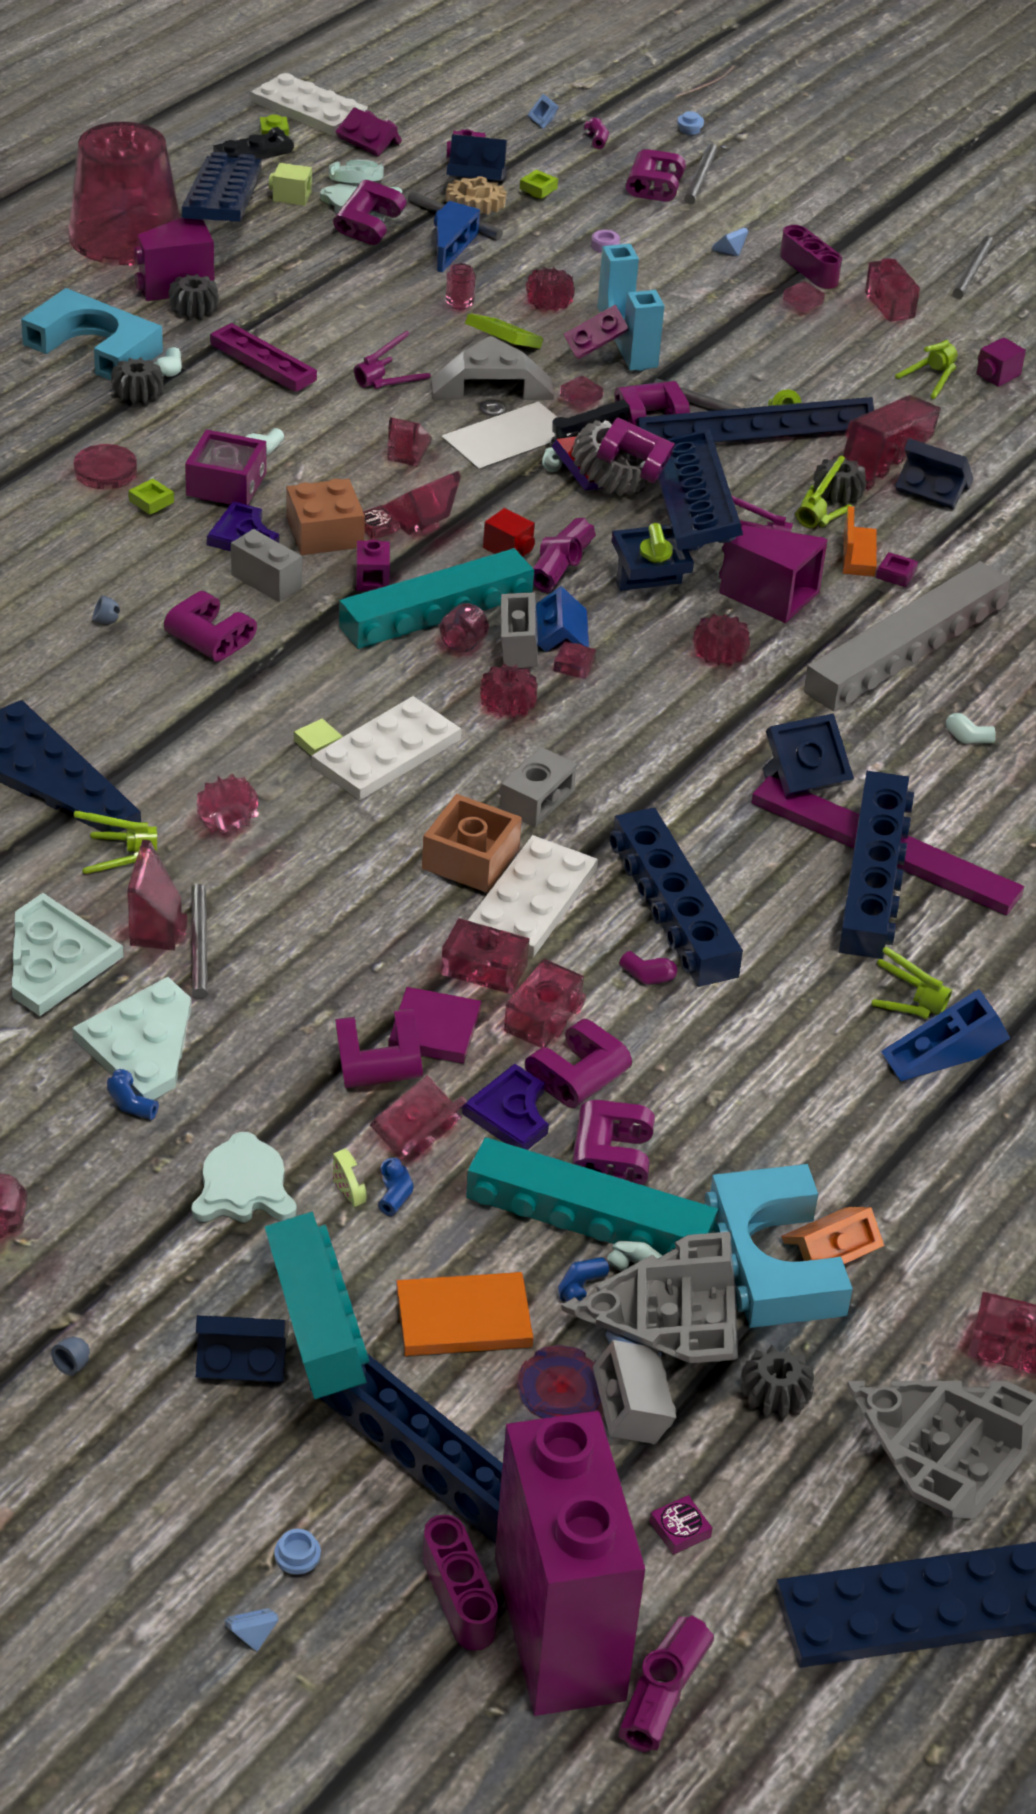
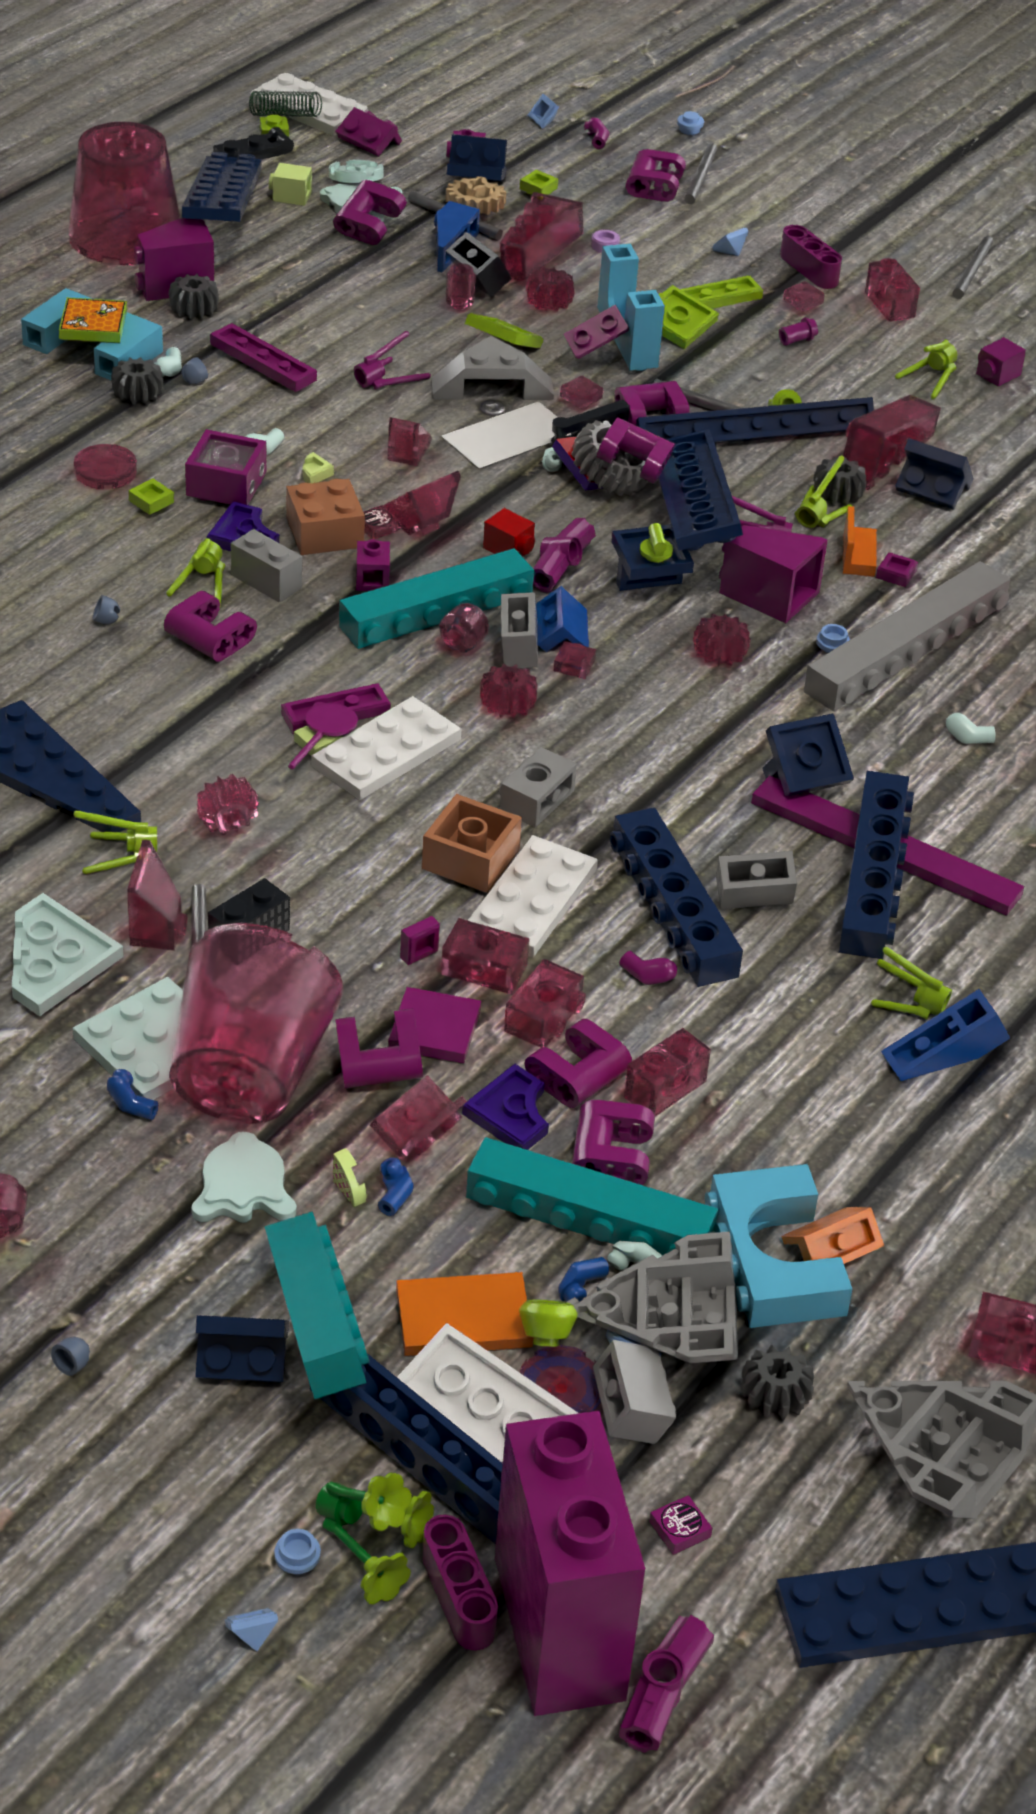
(93, 320): none -> tile
(194, 371): none -> sand blue hinge
(205, 560): none -> lime plant
(250, 1021): none -> clear pink cone
(258, 904): none -> black brick
(286, 101): none -> dark green piece
(316, 469): none -> yellowish green tile
(326, 720): none -> magenta piece
(364, 701): none -> magenta tile
(386, 1505): none -> lime plant
(419, 940): none -> magenta tile
(477, 1389): none -> white plate
(487, 265): none -> black brick
(540, 234): none -> clear pink wedge
(547, 1320): none -> lime cone
(667, 1072): none -> clear pink brick
(685, 317): none -> lime tile
(726, 292): none -> lime tile
(756, 879): none -> light grey brick
(803, 330): none -> magenta pin
(831, 637): none -> light blue plate

